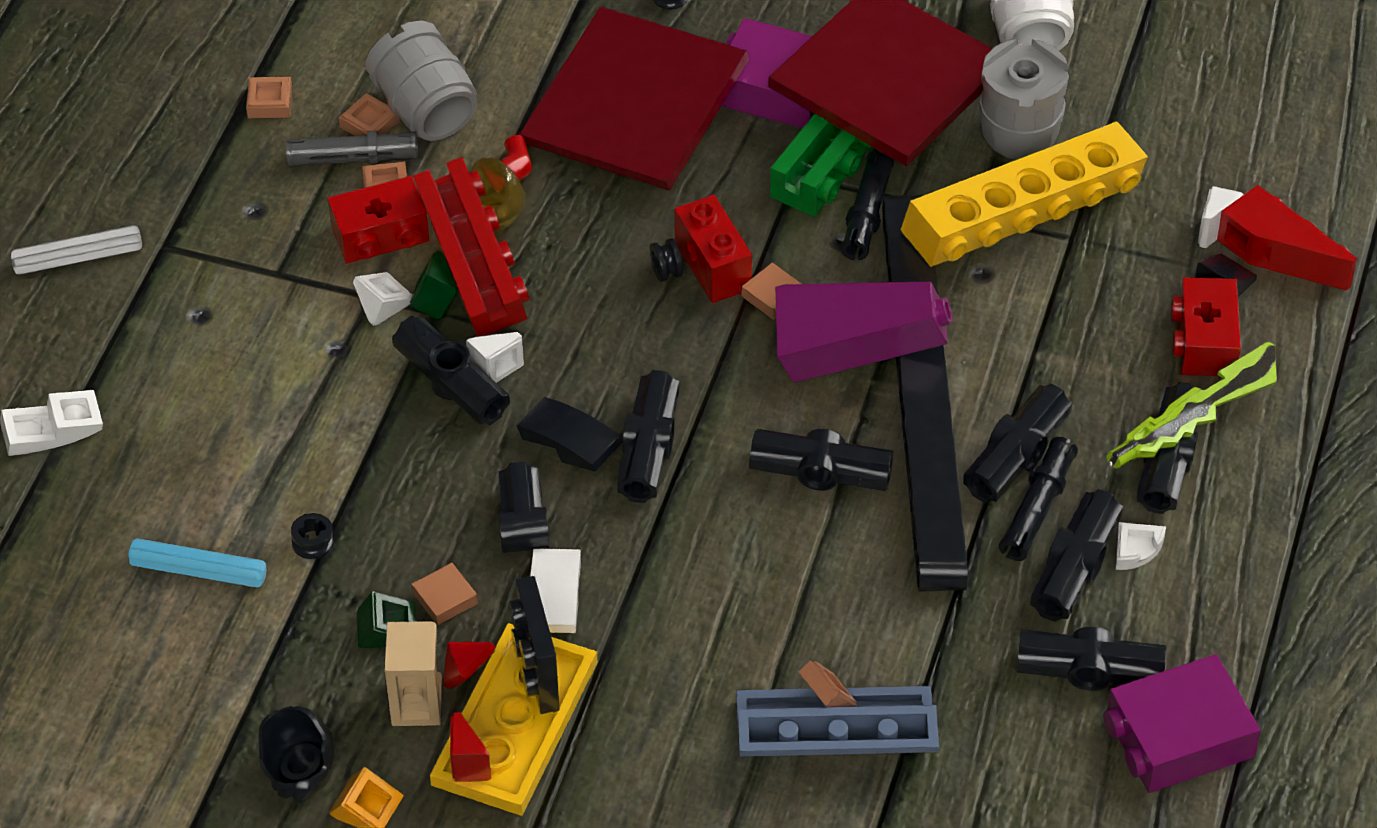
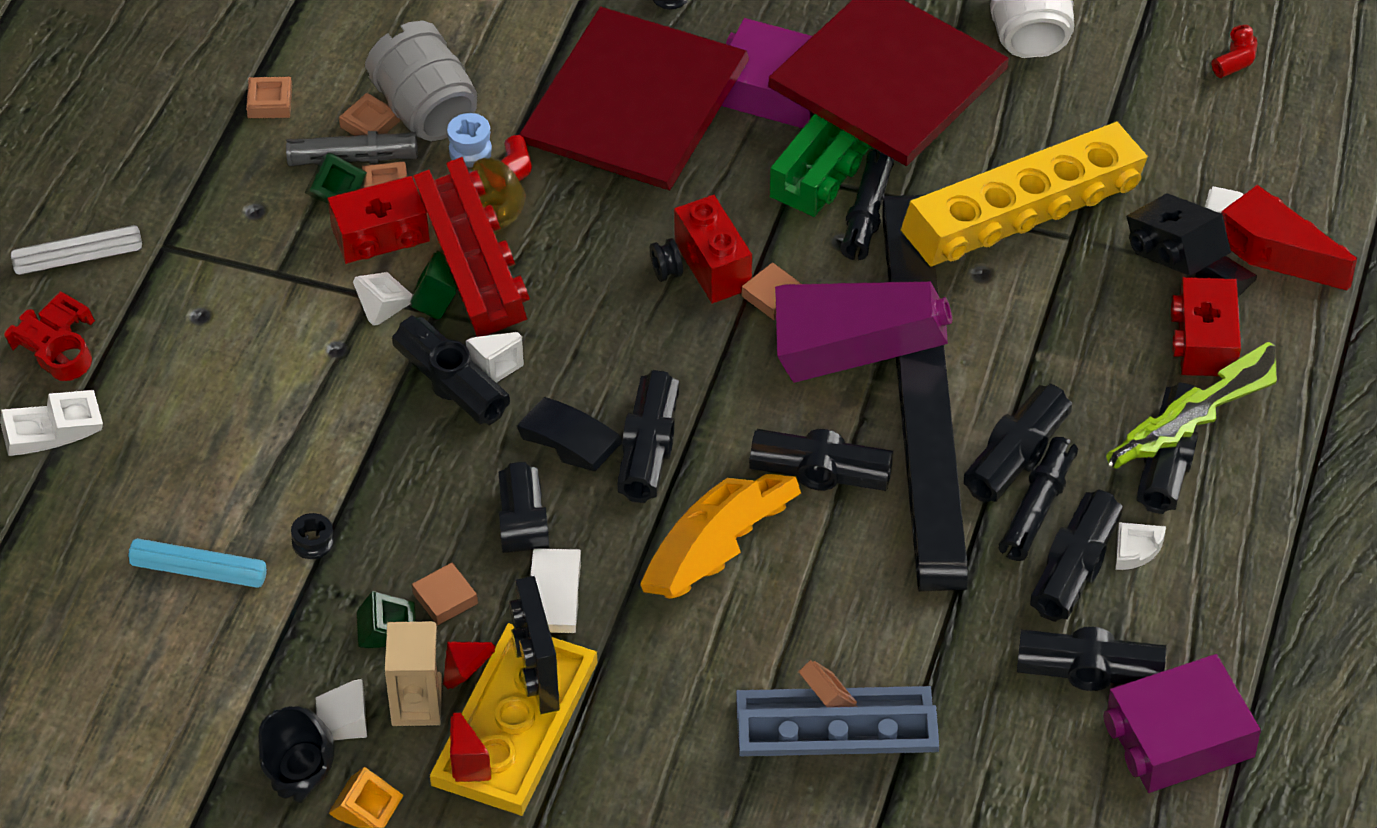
(53, 336): none -> red piece
(334, 178): none -> dark green slope
(344, 711): none -> white slope
(469, 138): none -> light blue wheel
(709, 529): none -> light orange slope
(1022, 97): light grey piece -> none
(1178, 234): none -> black brick
(1241, 53): none -> red arm

